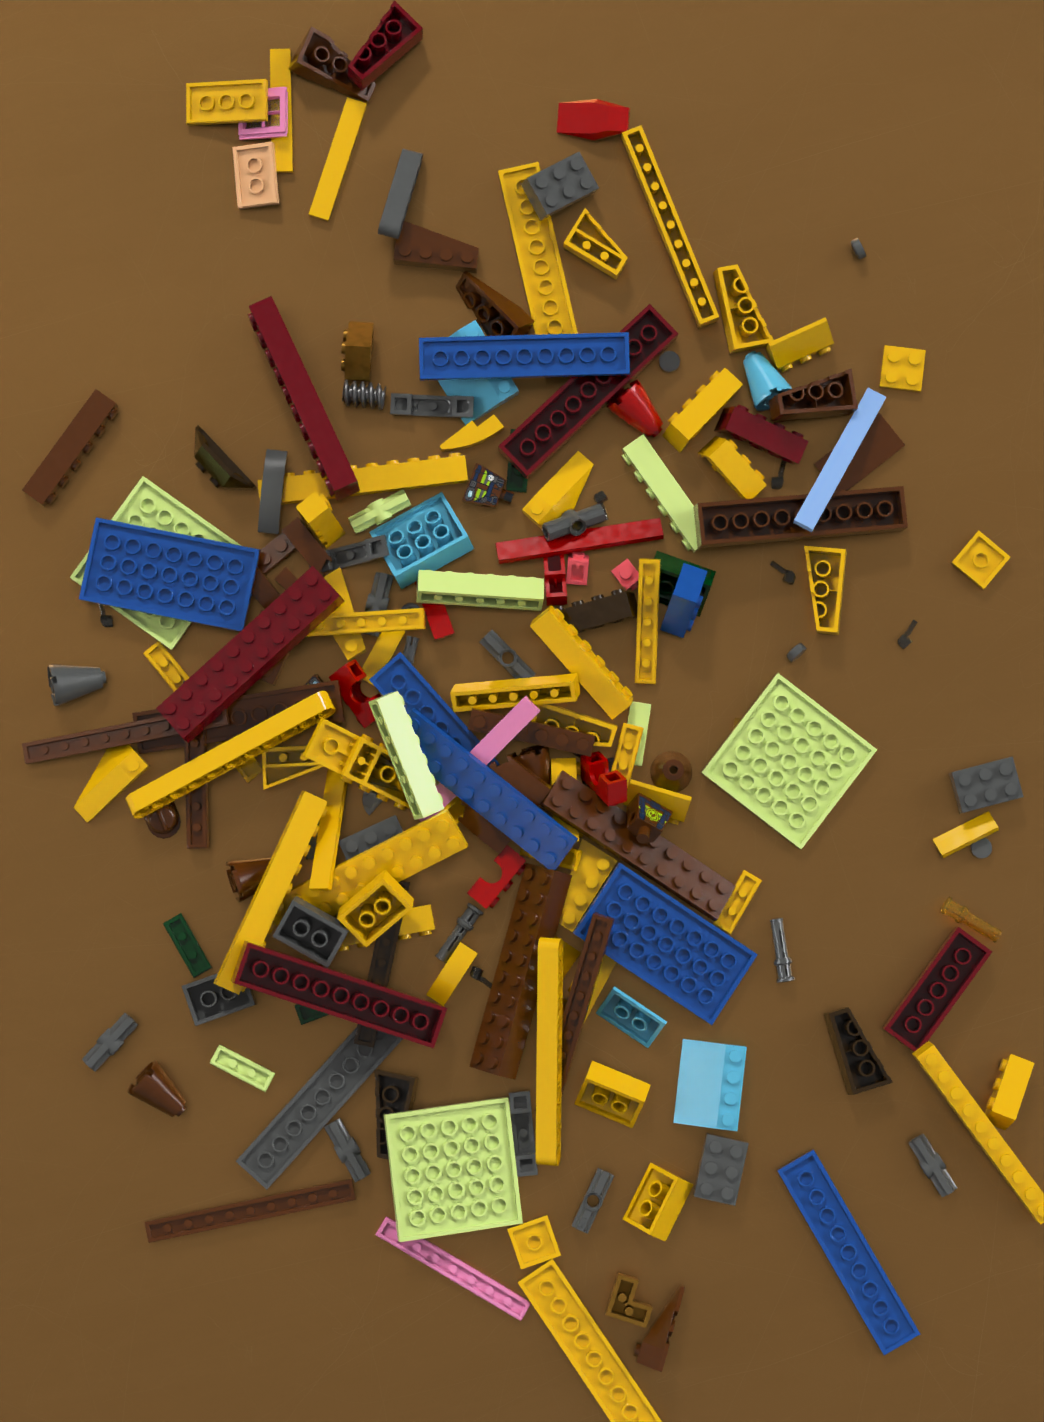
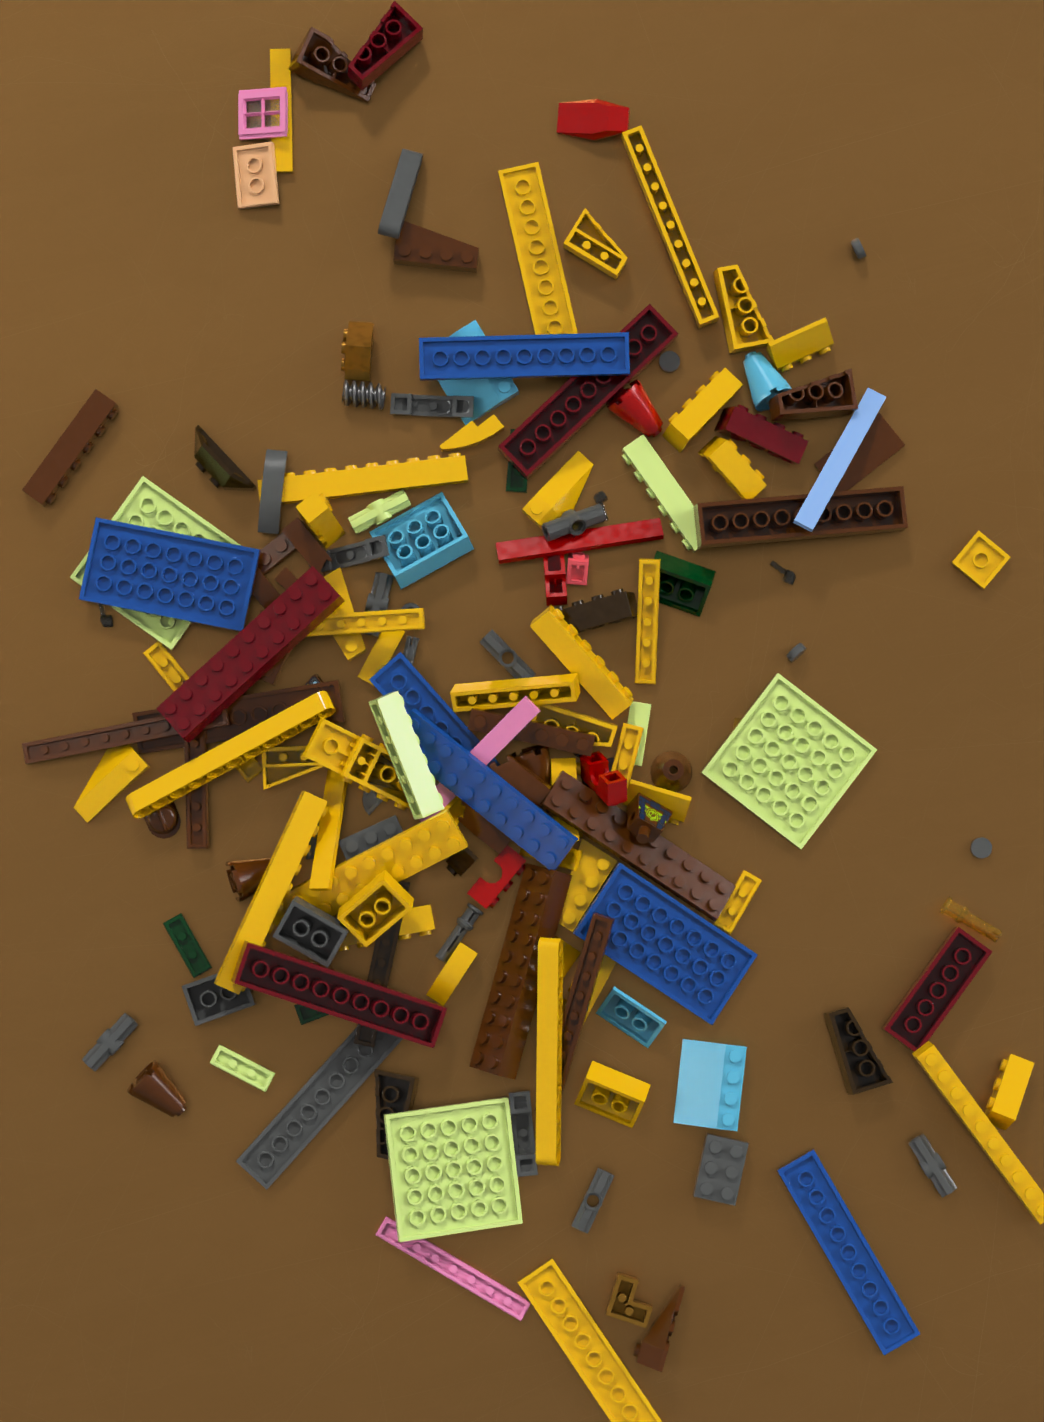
(72, 681): dark grey cone -> none
(227, 102): yellow tile -> none
(250, 1210): reddish brown plate -> none
(305, 402): dark red brick -> none
(337, 159): yellow tile -> none
(347, 1150): dark grey piece -> none
(349, 679): red arch -> none
(438, 620): red slope -> none
(461, 861): none -> dark brown slope
(476, 973): clear smoke hand -> none
(480, 590): yellowish green brick -> none
(486, 489): torso -> none
(493, 311): reddish brown wedge -> none
(534, 1242): yellow plate -> none
(559, 186): dark grey brick -> none
(626, 575): coral bracket -> none
(657, 1202): yellow slope -> none
(684, 601): blue wedge -> none
(777, 482): clear smoke hand -> none
(782, 961): dark grey pin -> none
(826, 581): yellow wedge -> none
(902, 368): yellow plate -> none
(904, 640): clear smoke hand -> none
(965, 834): yellow tile -> none
(986, 785): dark grey brick -> none

